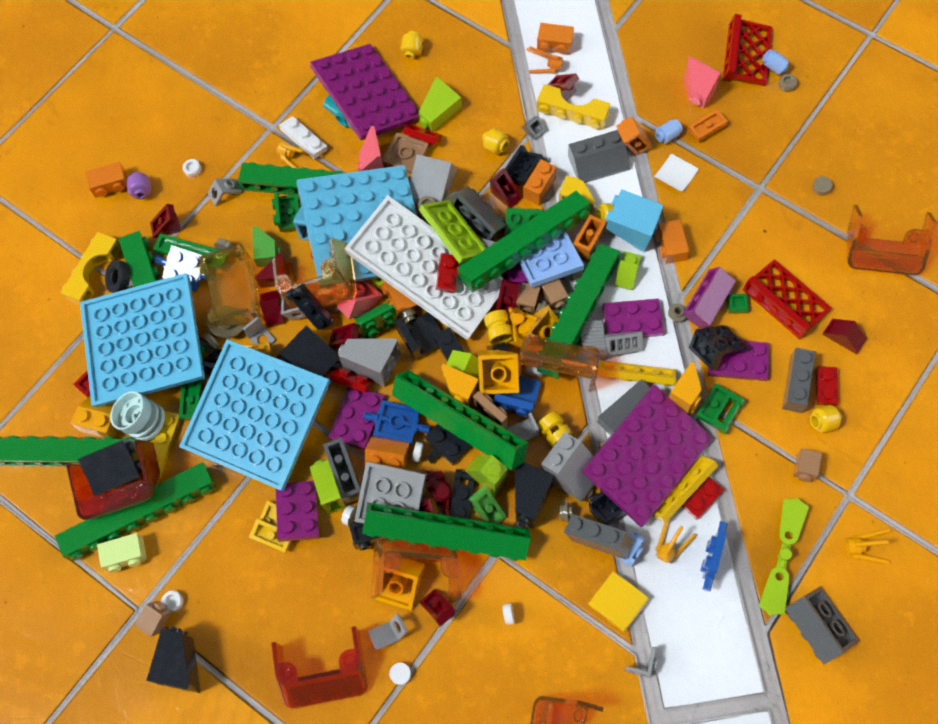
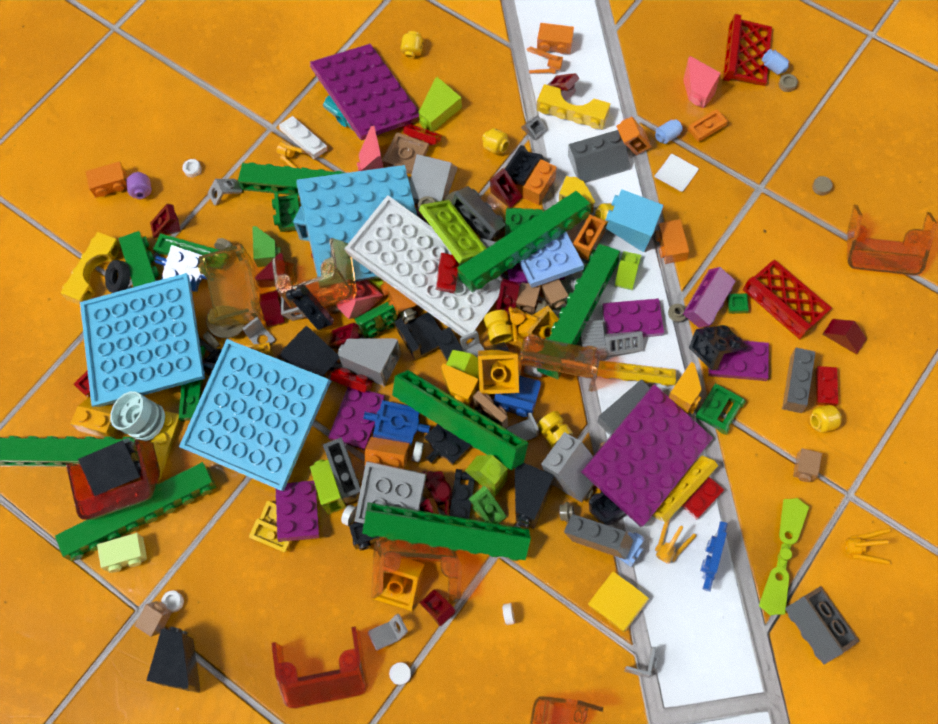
(472, 347): none -> light grey bracket

